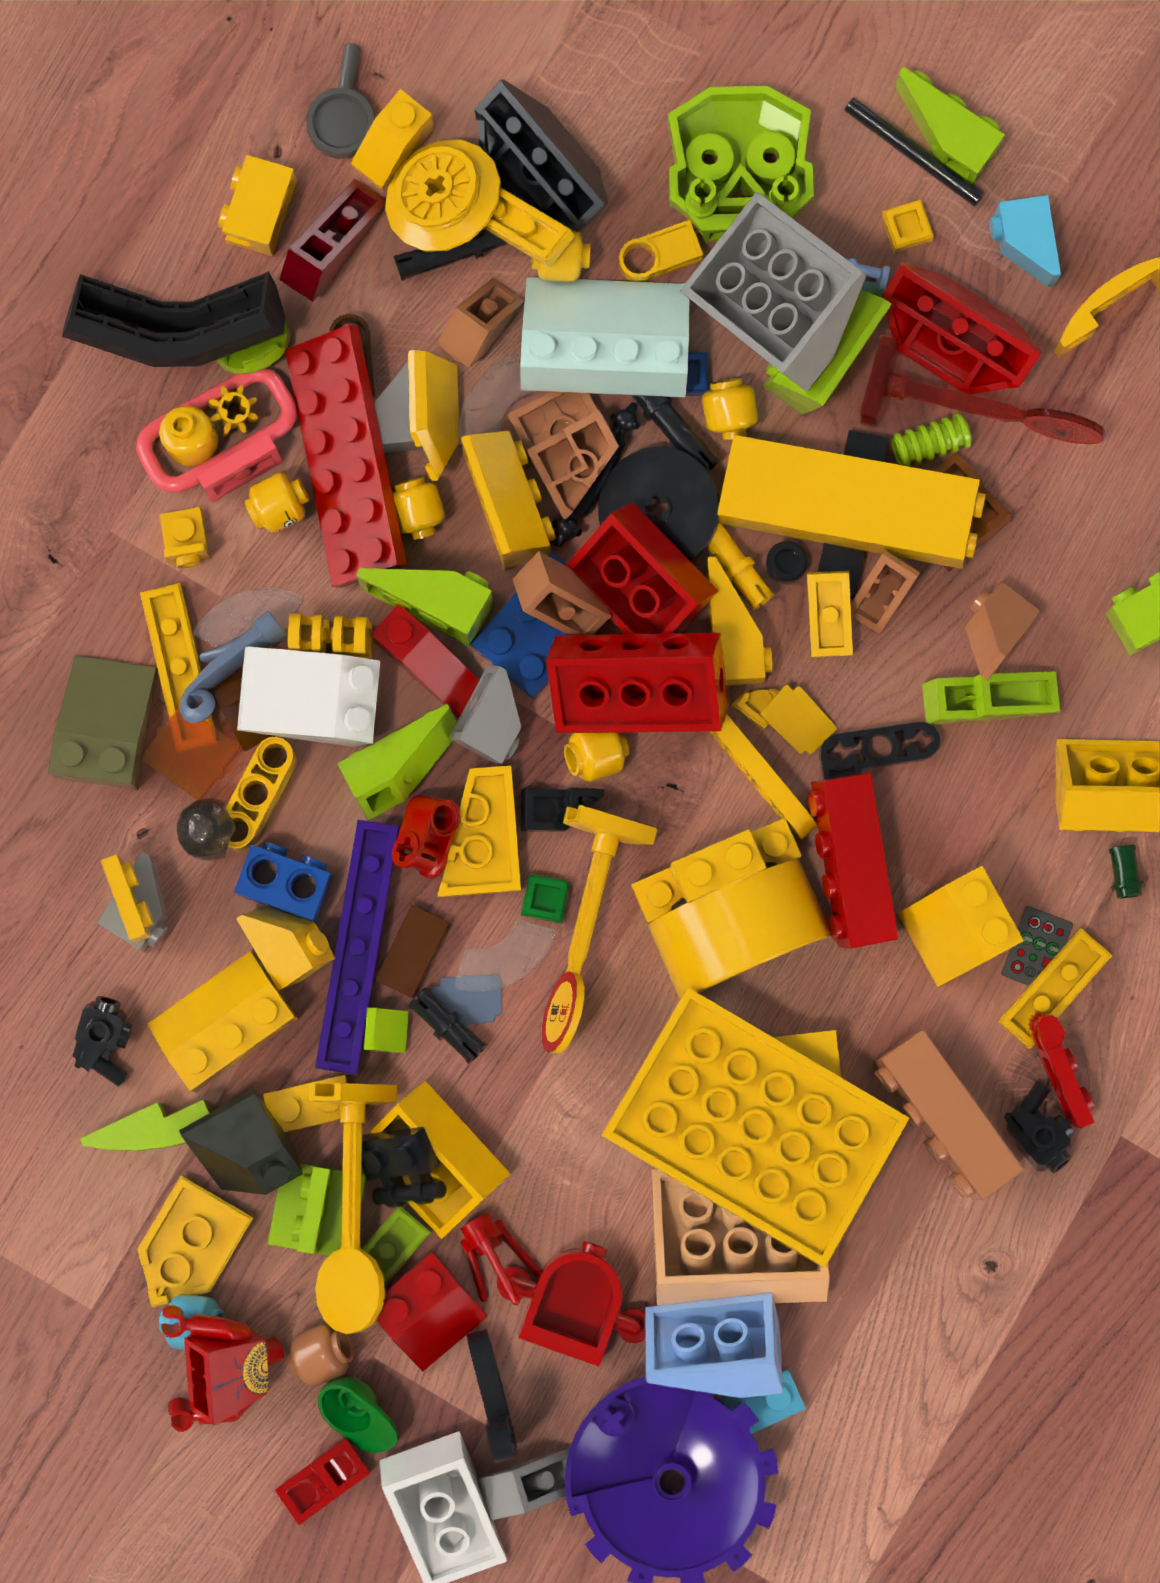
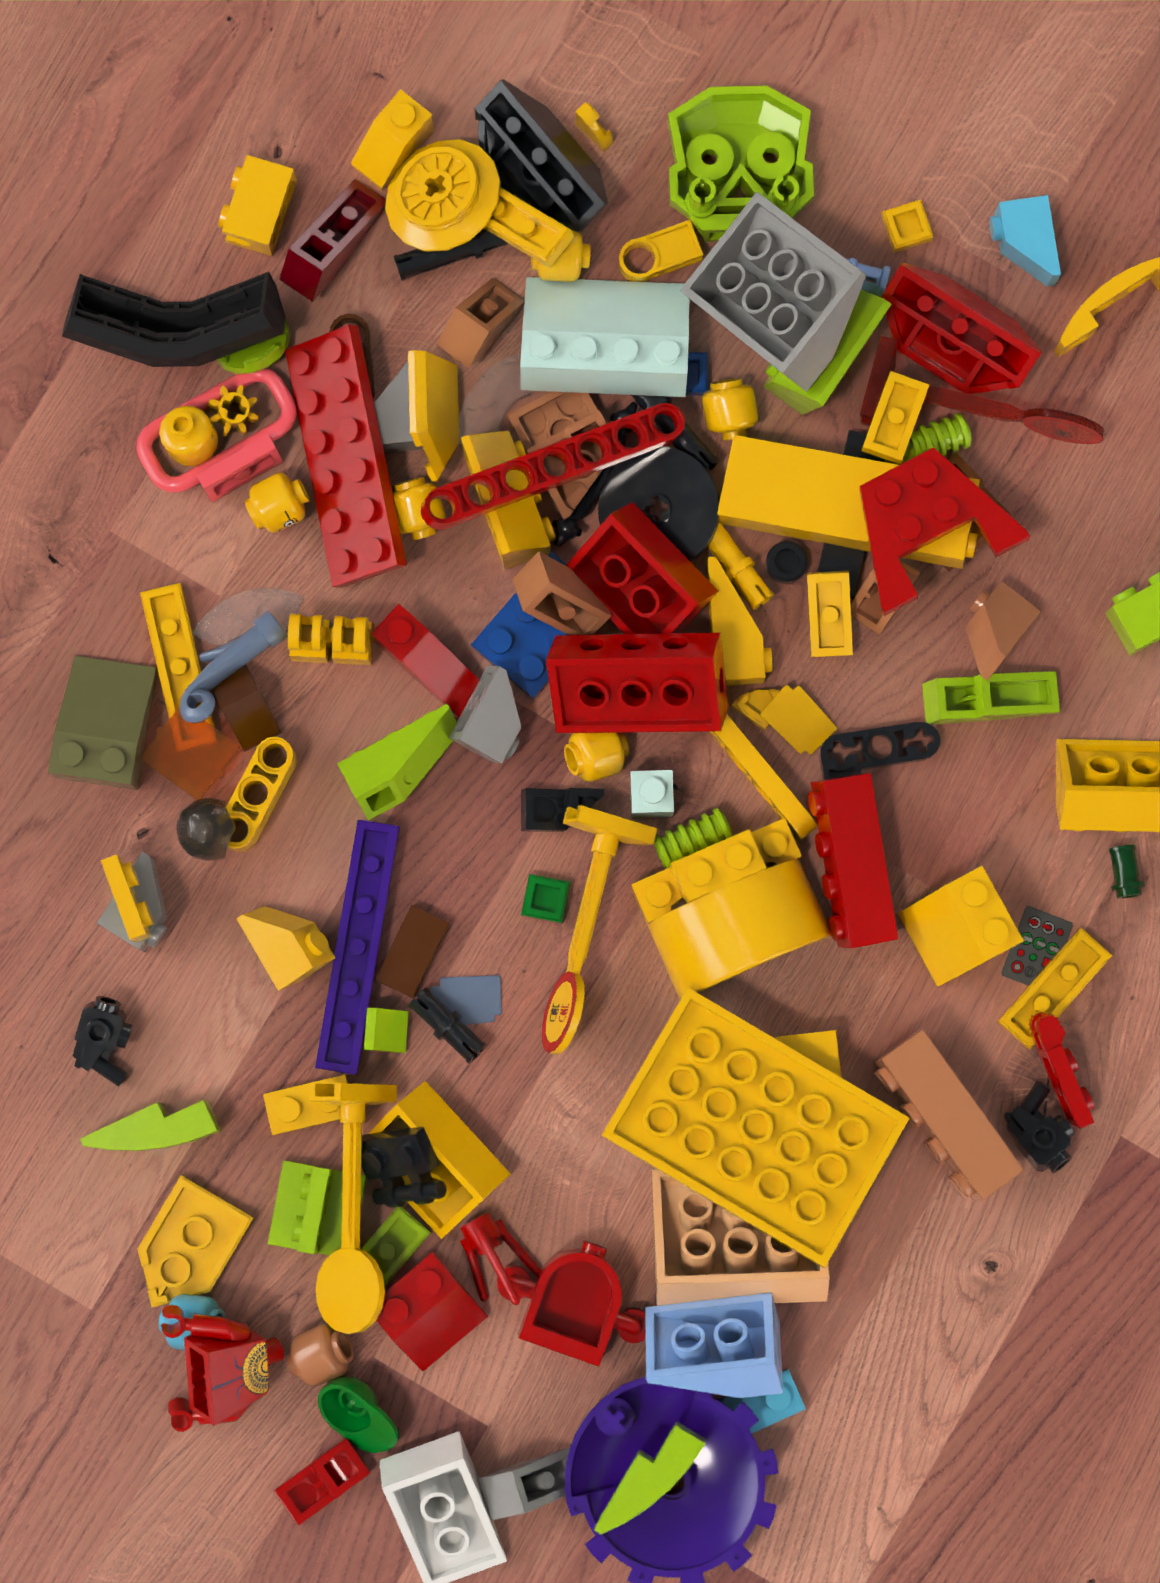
(184, 537): yellow bracket -> none
(221, 1022): yellow slope -> none
(243, 1147): pearl dark grey slope -> none
(280, 892): blue brick -> none
(309, 696): white slope -> none
(340, 115): dark grey piece -> none
(426, 831): red piece -> none
(437, 598): lime slope -> none
(485, 842): yellow wing -> none
(498, 1423): black beam -> none
(507, 961): clear tile -> none
(539, 479): none -> red beam
(586, 121): none -> yellow tile
(651, 794): none -> light aqua brick
(651, 1477): none -> lime slope
(692, 837): none -> lime piece
(895, 417): none -> yellow plate
(913, 151): black piece -> none
(918, 506): none -> red wing
(951, 130): lime slope -> none

